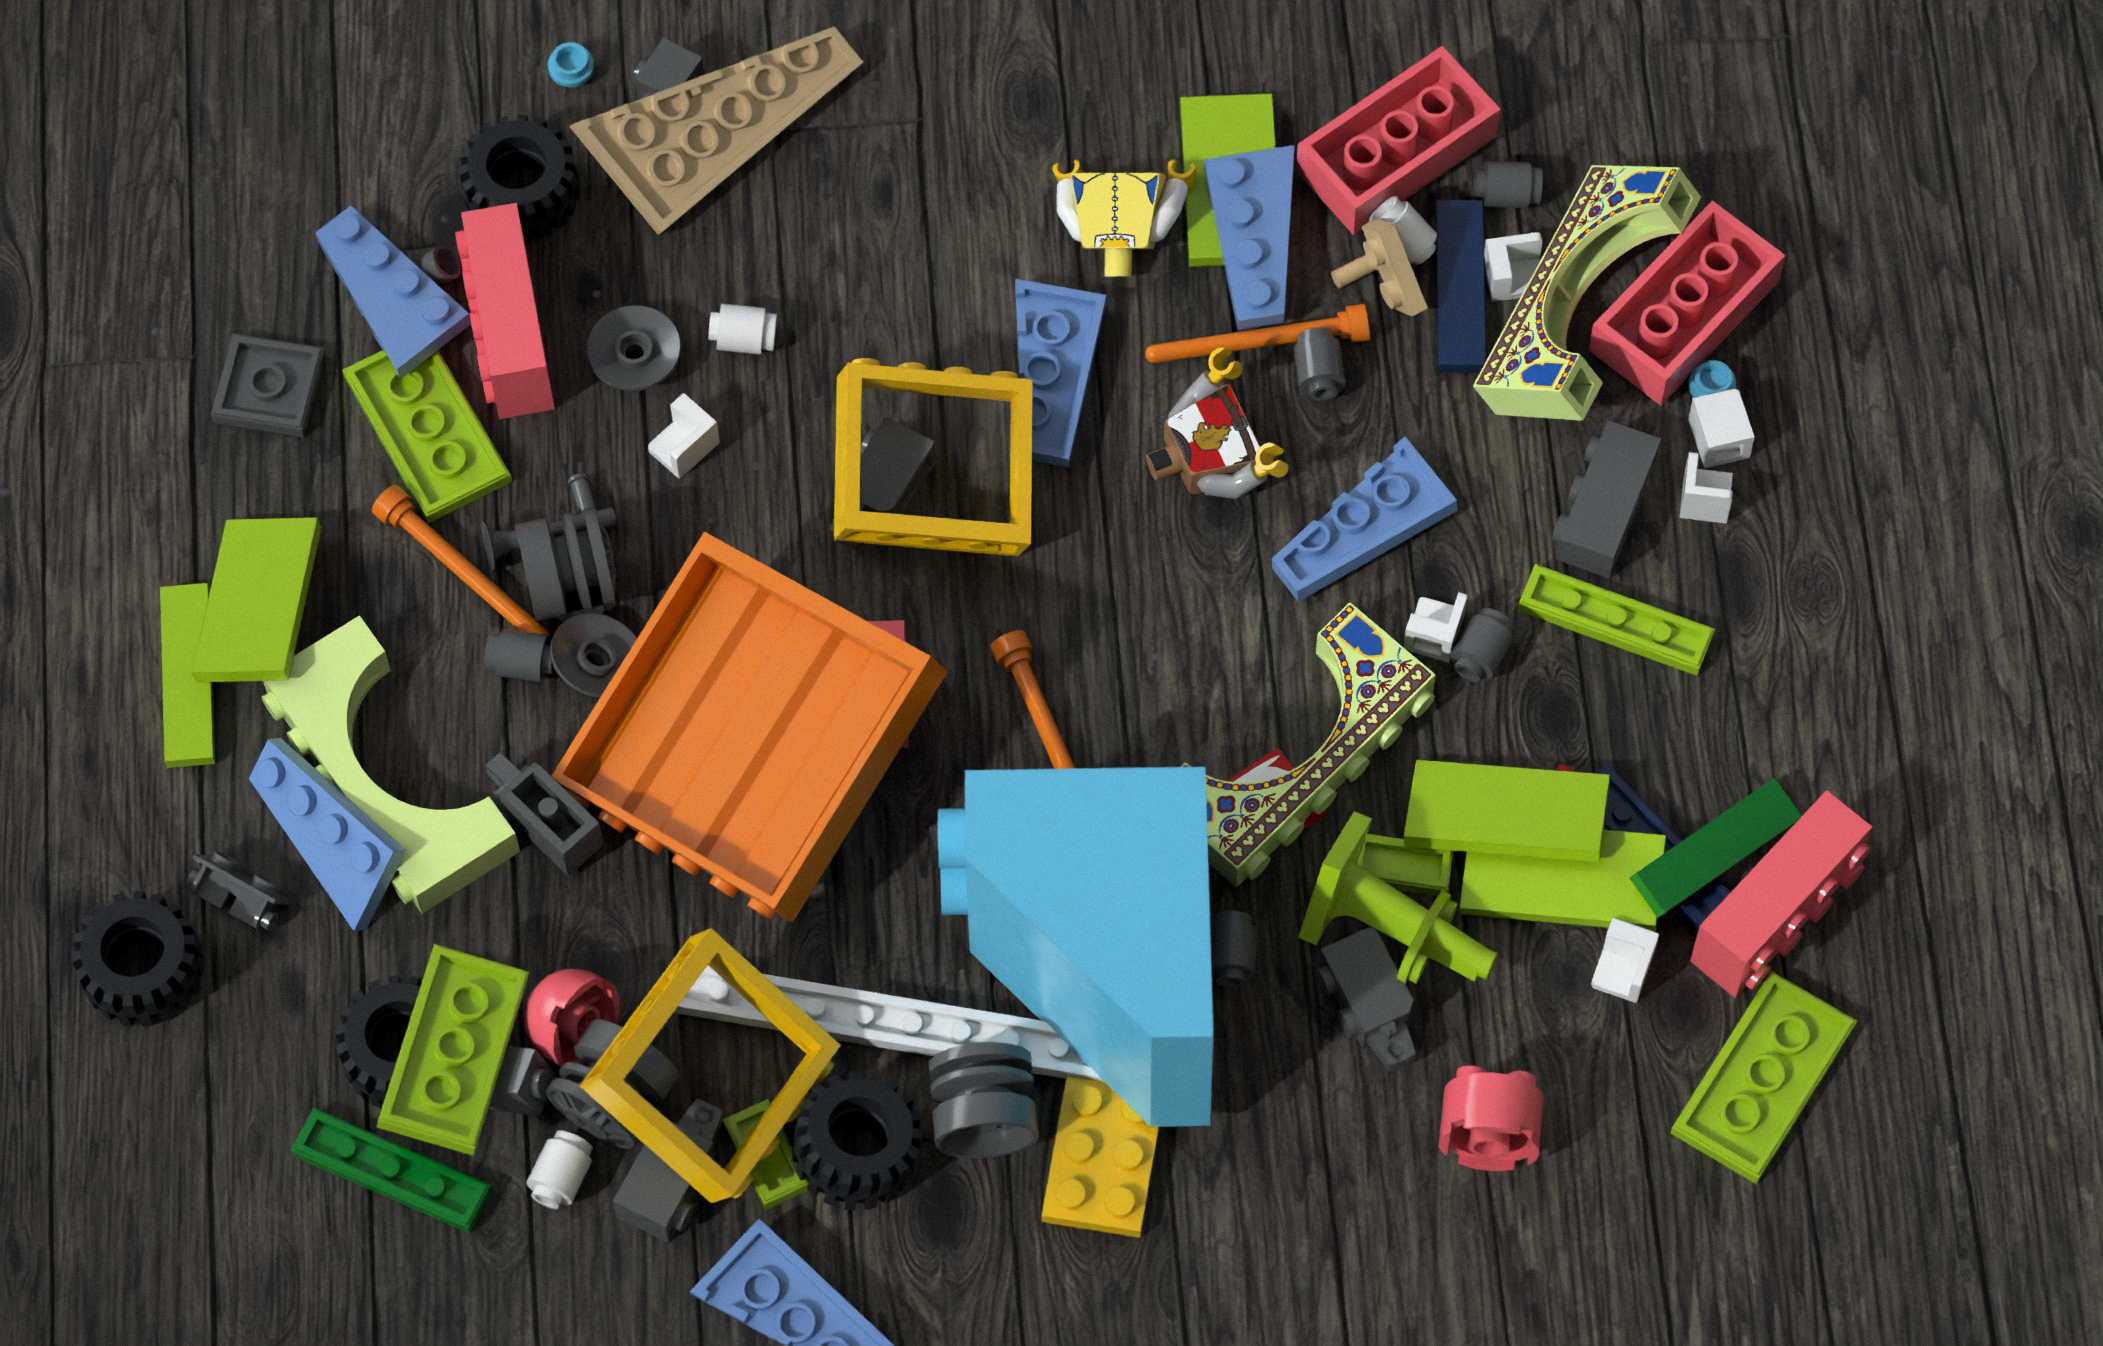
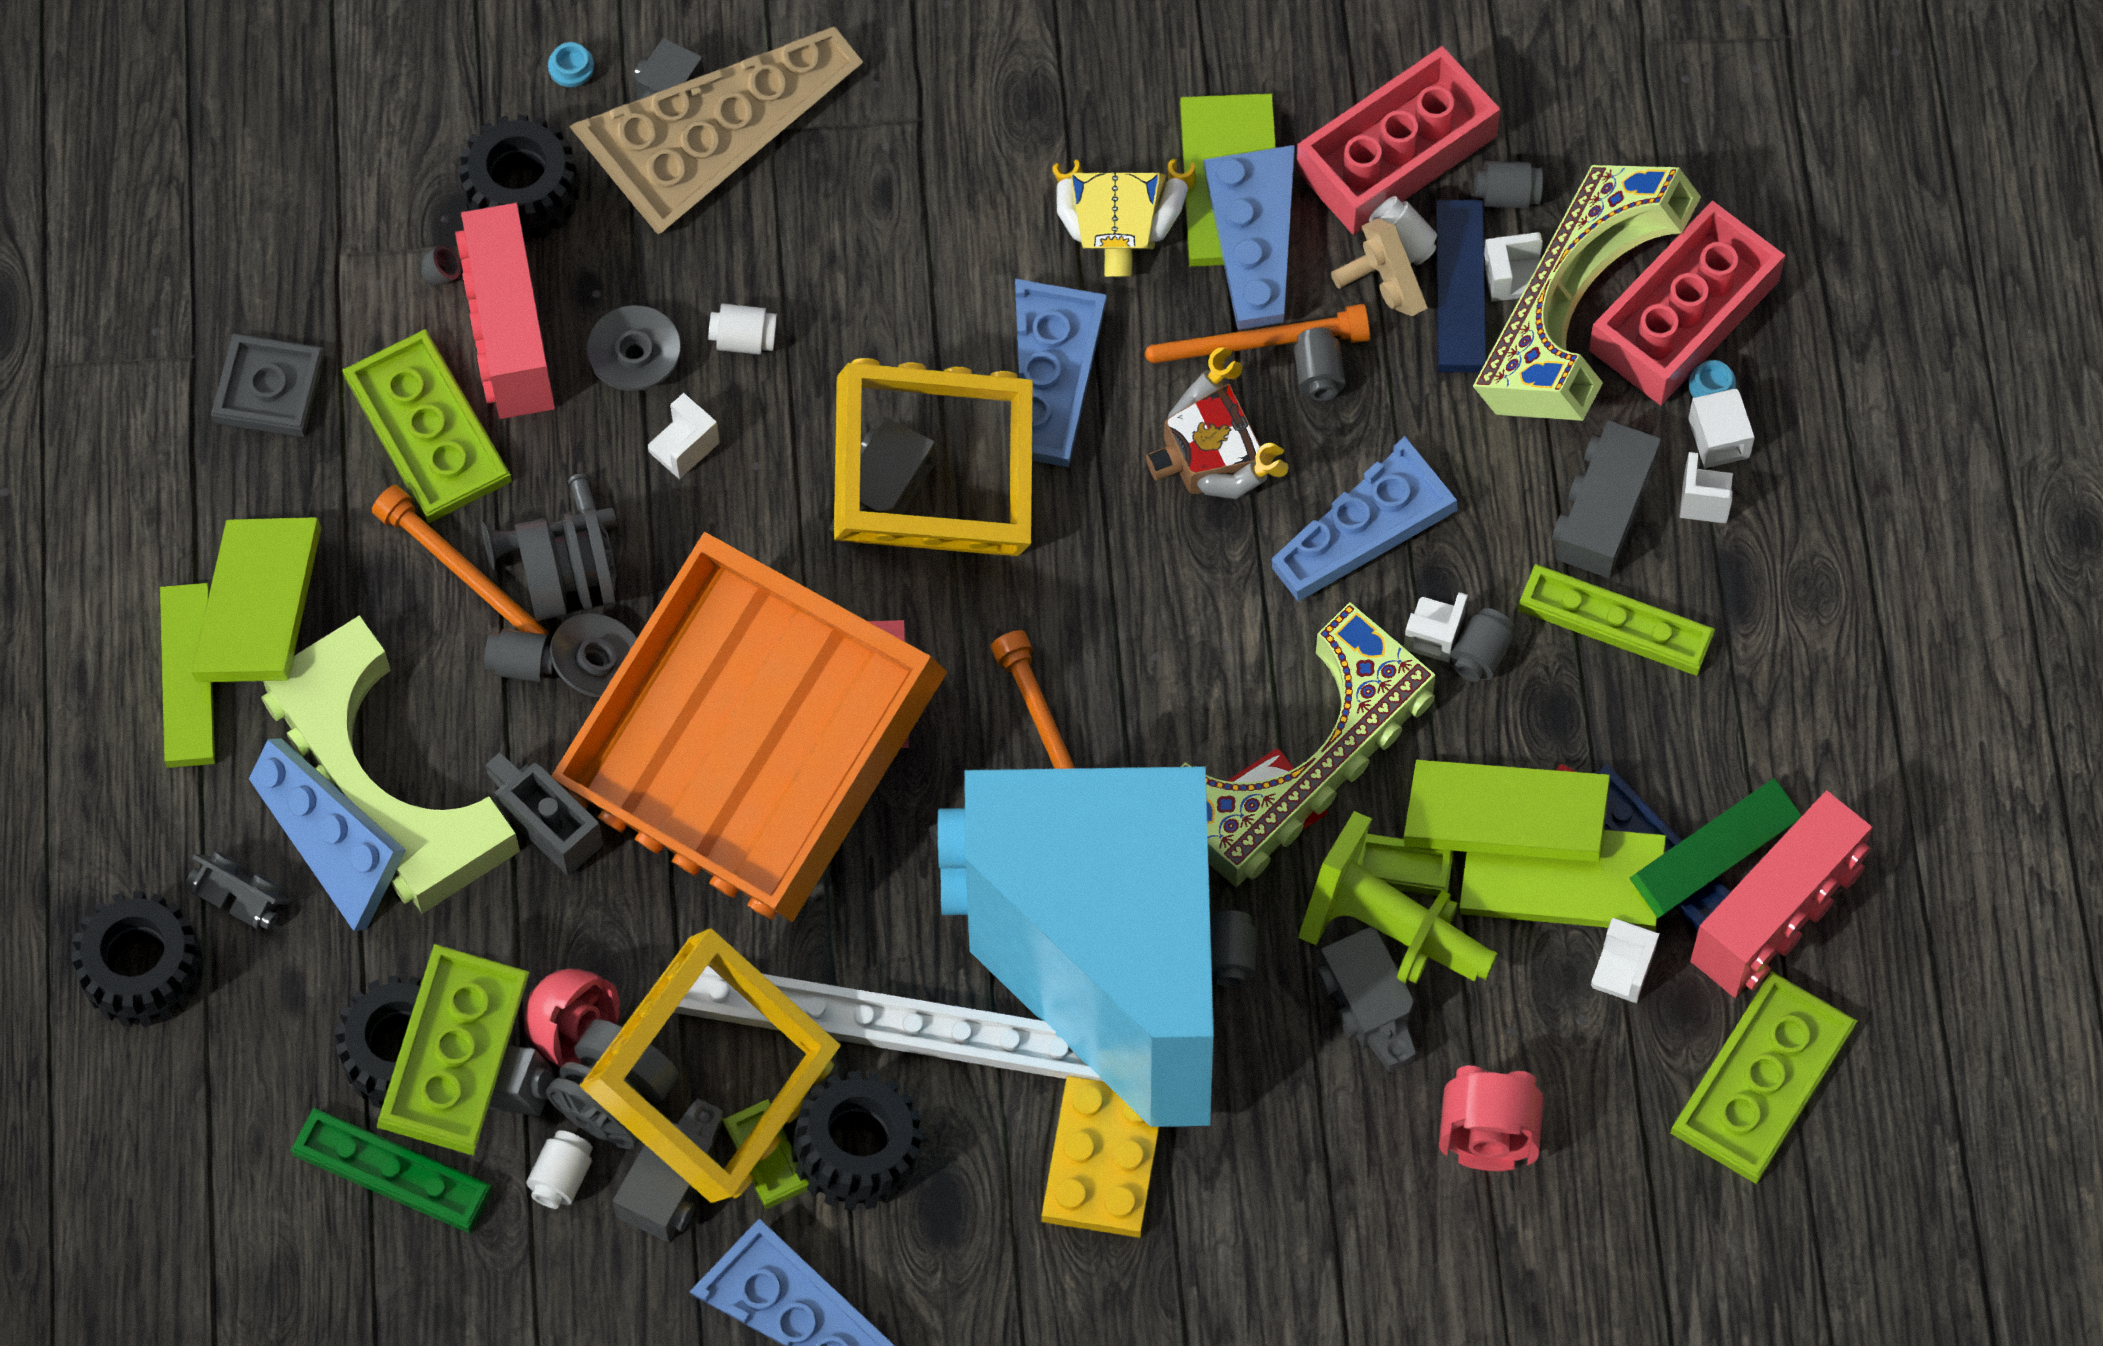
(393, 294): medium blue wing -> none
(983, 1100): dark grey wheel -> none

